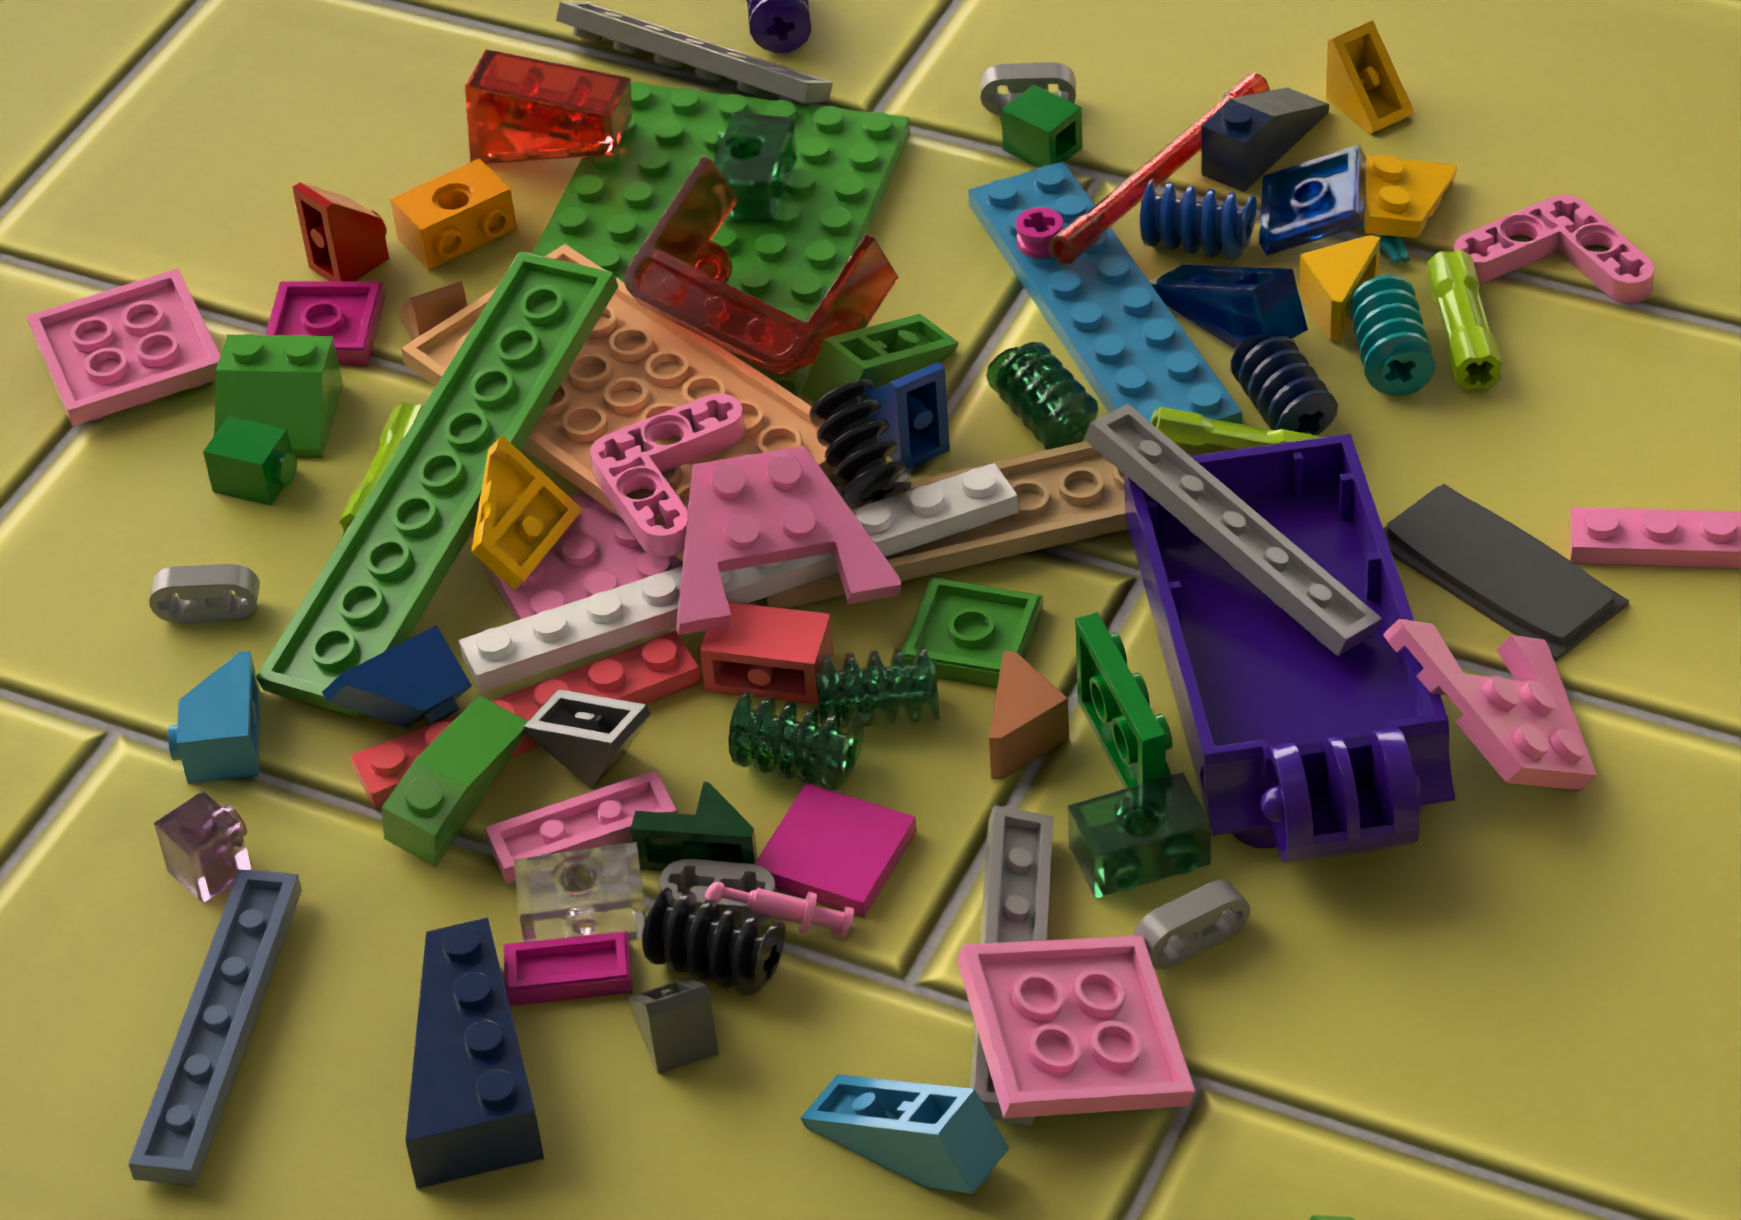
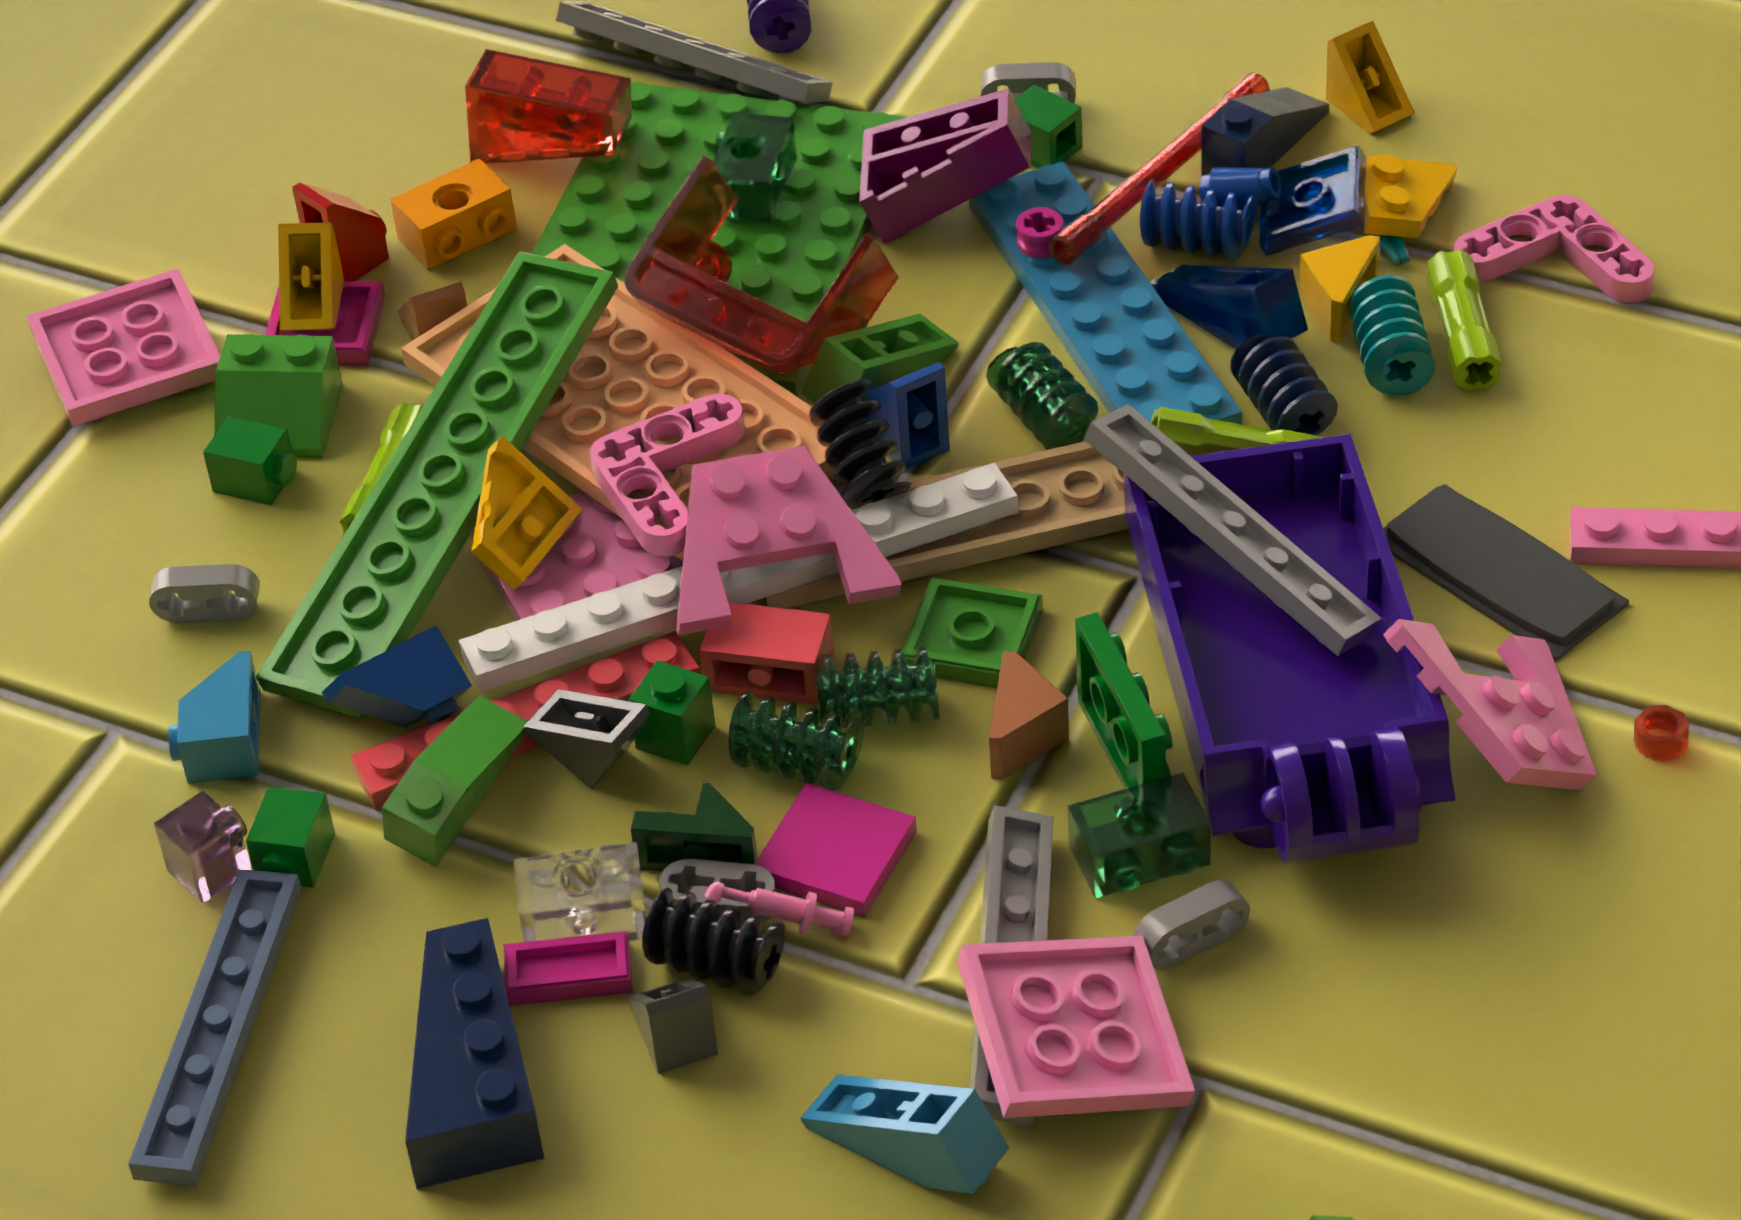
(291, 833): none -> green brick
(309, 276): none -> yellow slope
(577, 823): bright pink plate -> none
(679, 712): none -> green brick
(940, 160): none -> magenta wedge
(1244, 182): none -> blue cone
(1661, 747): none -> clear red axle

